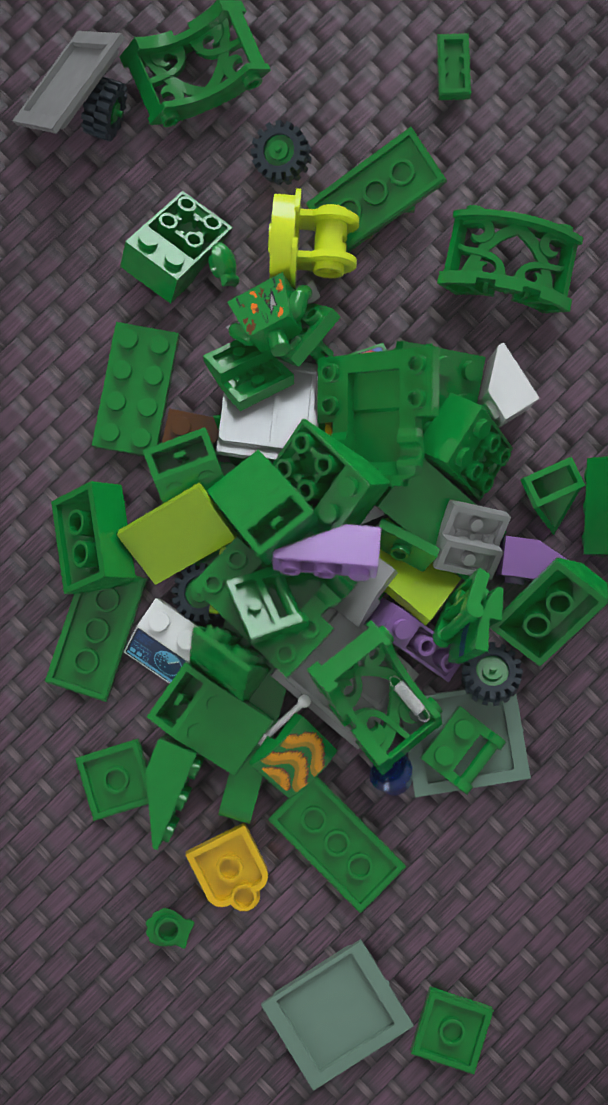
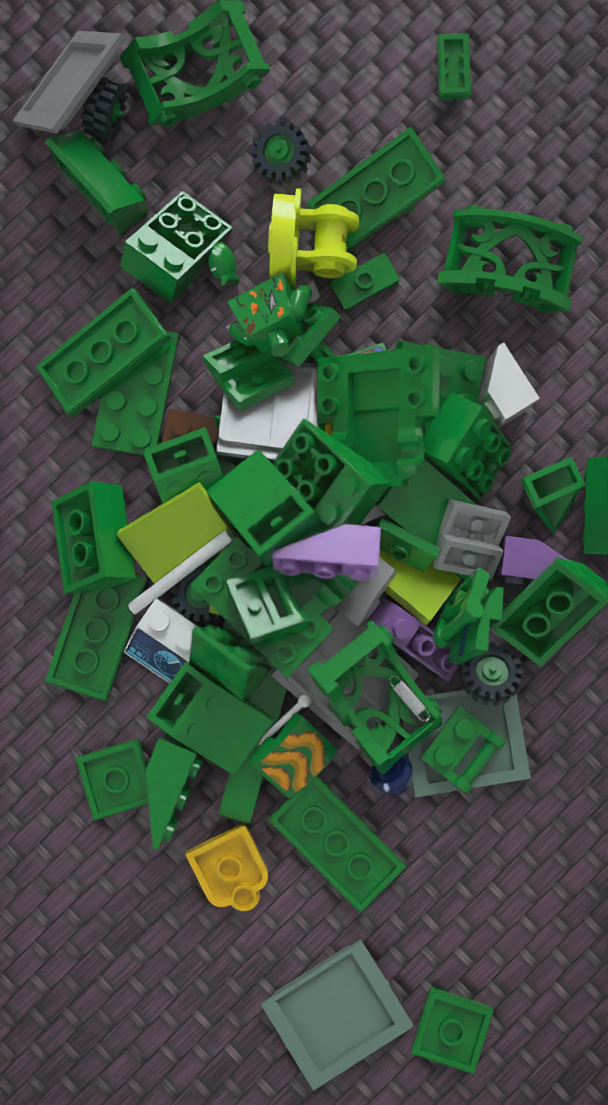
(98, 179): none -> green slope
(103, 352): none -> green tile
(168, 928): green animal -> none
(181, 571): none -> white bar
(364, 282): none -> green plate

